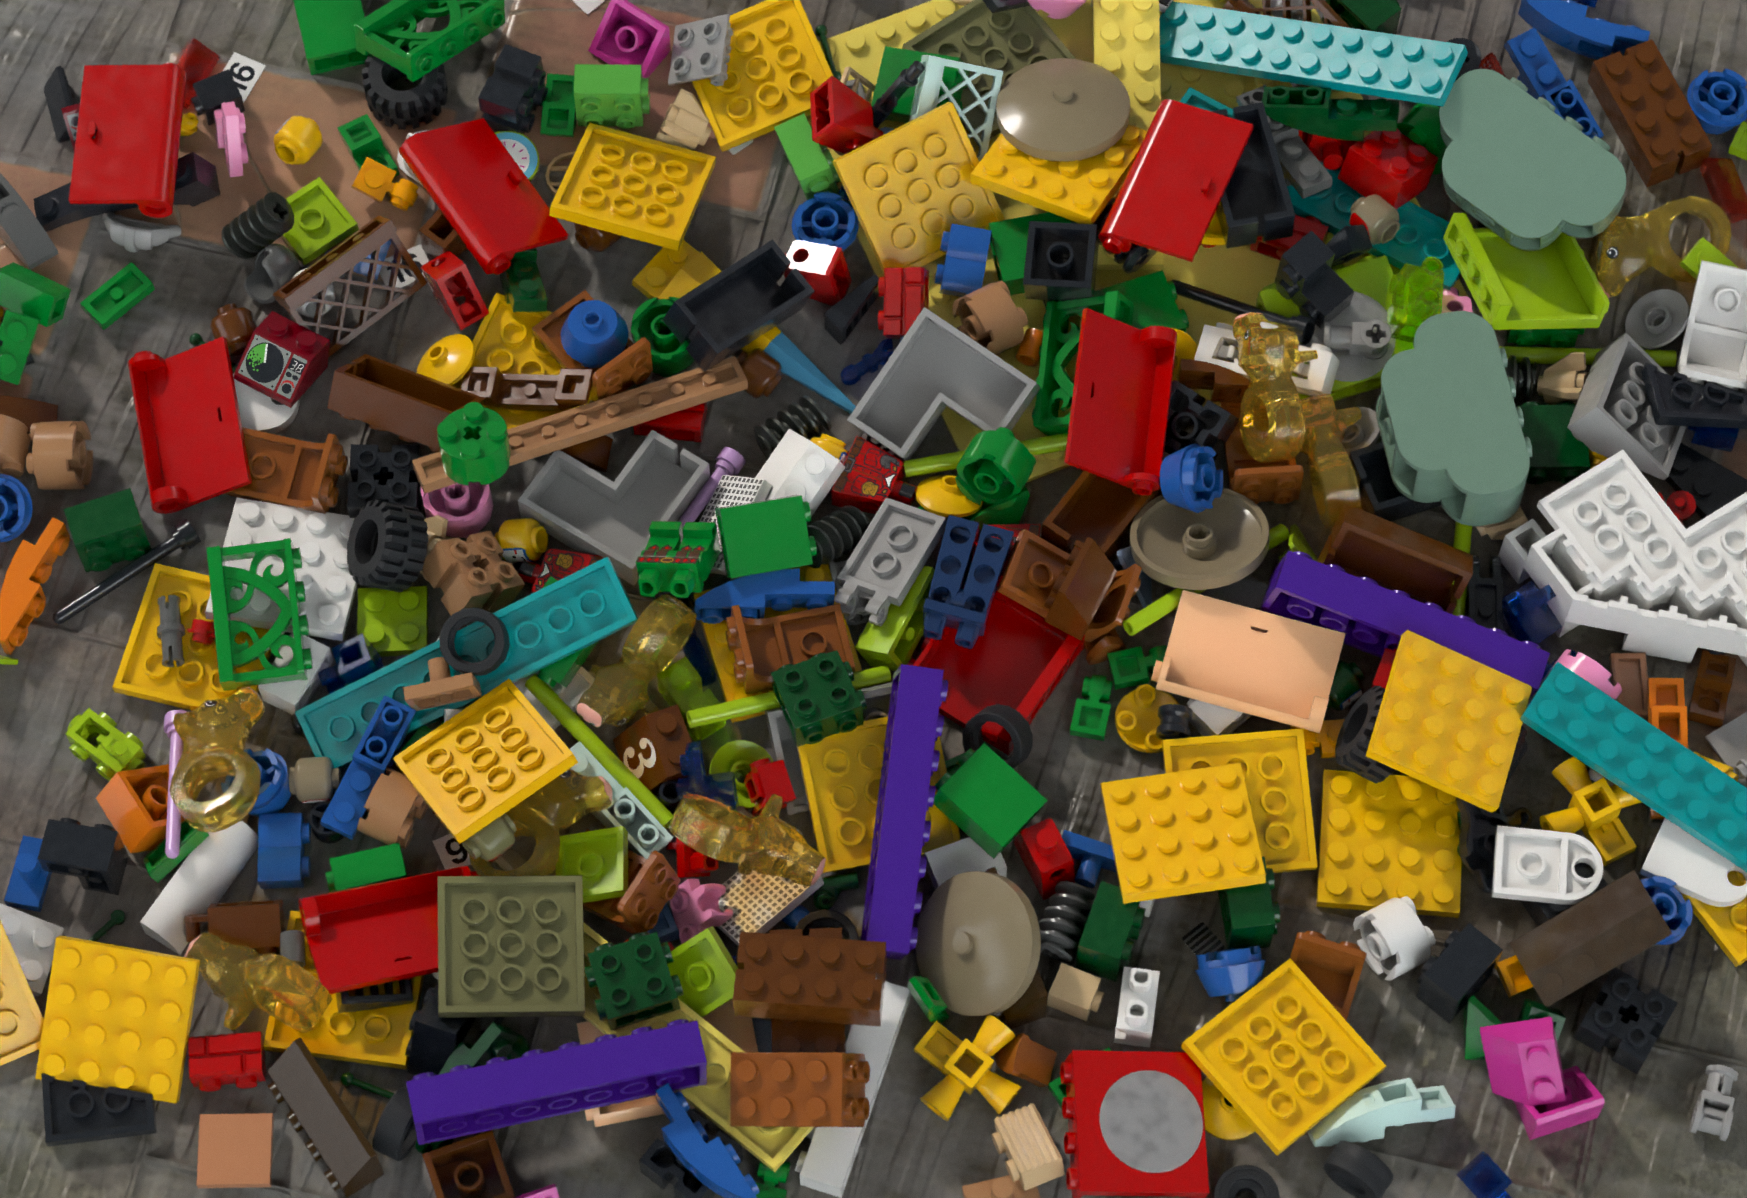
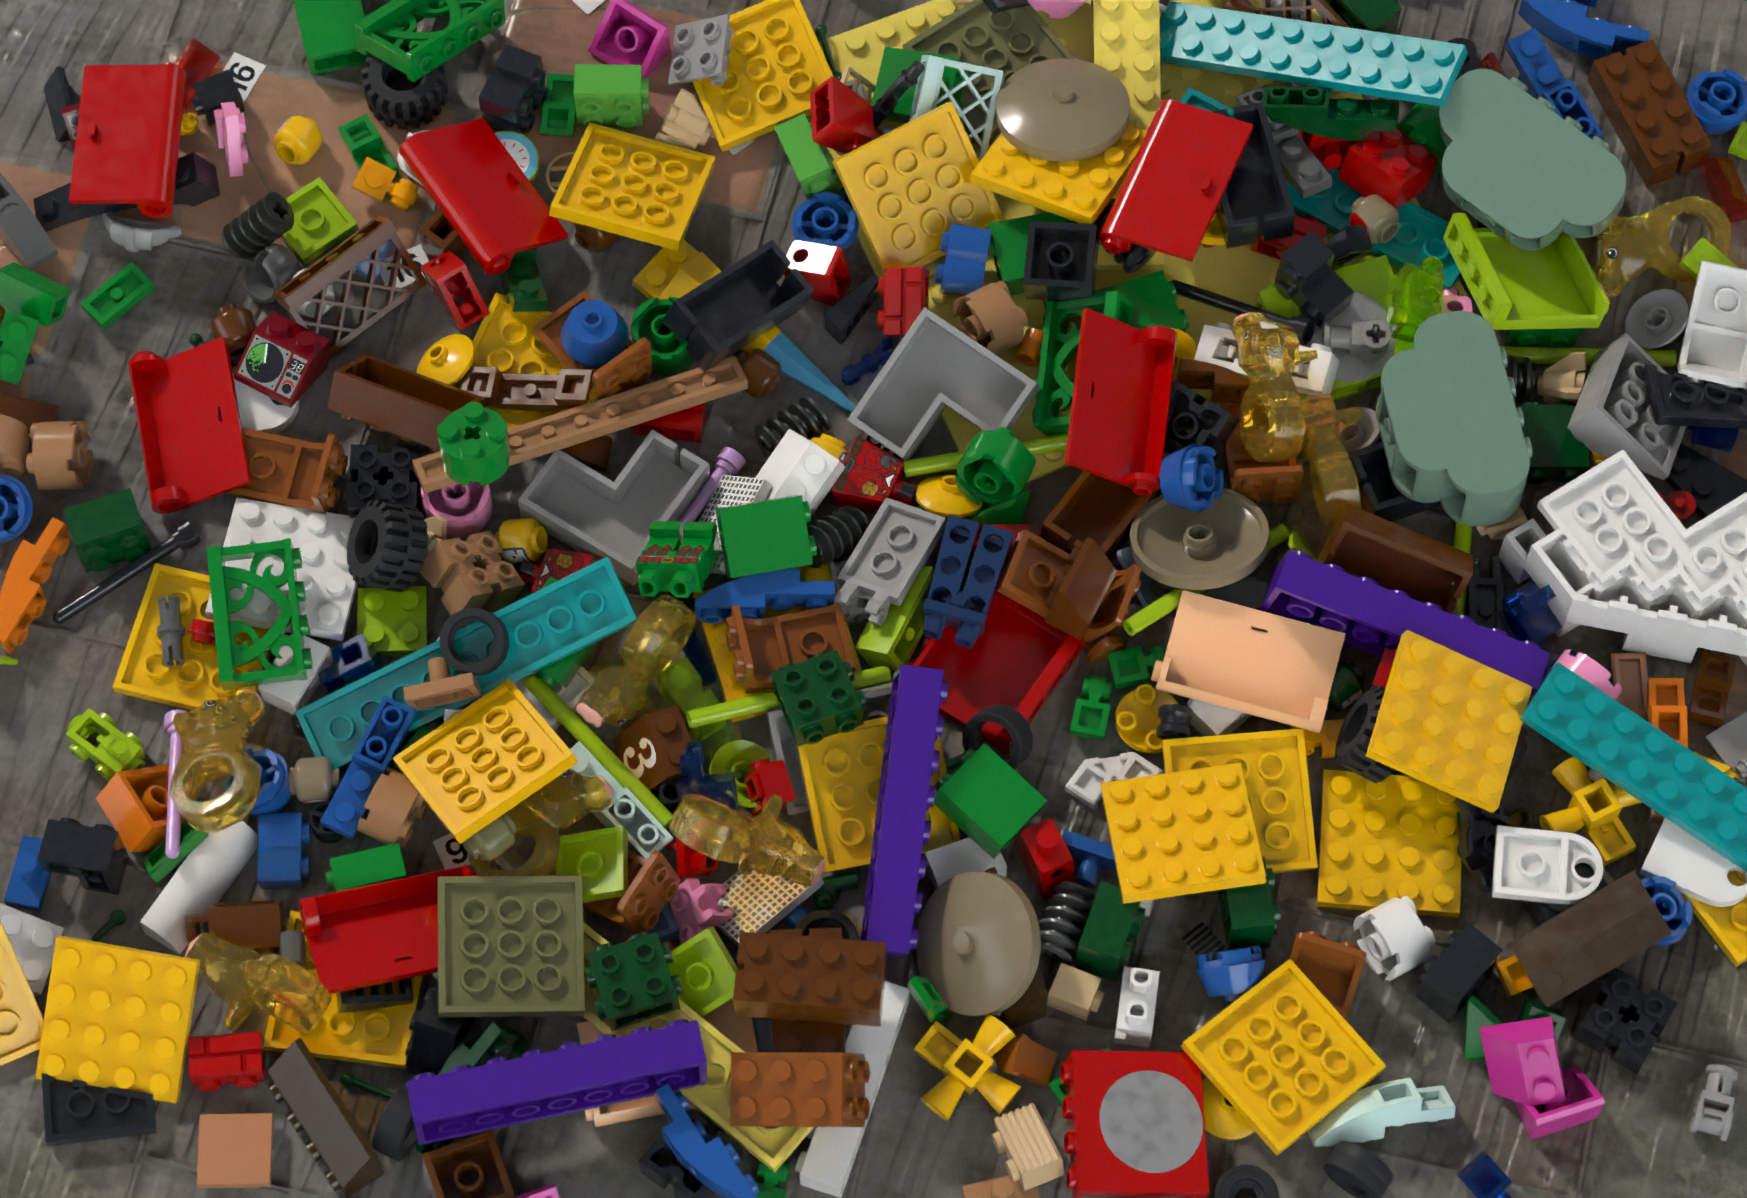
(1087, 780): none -> white tile

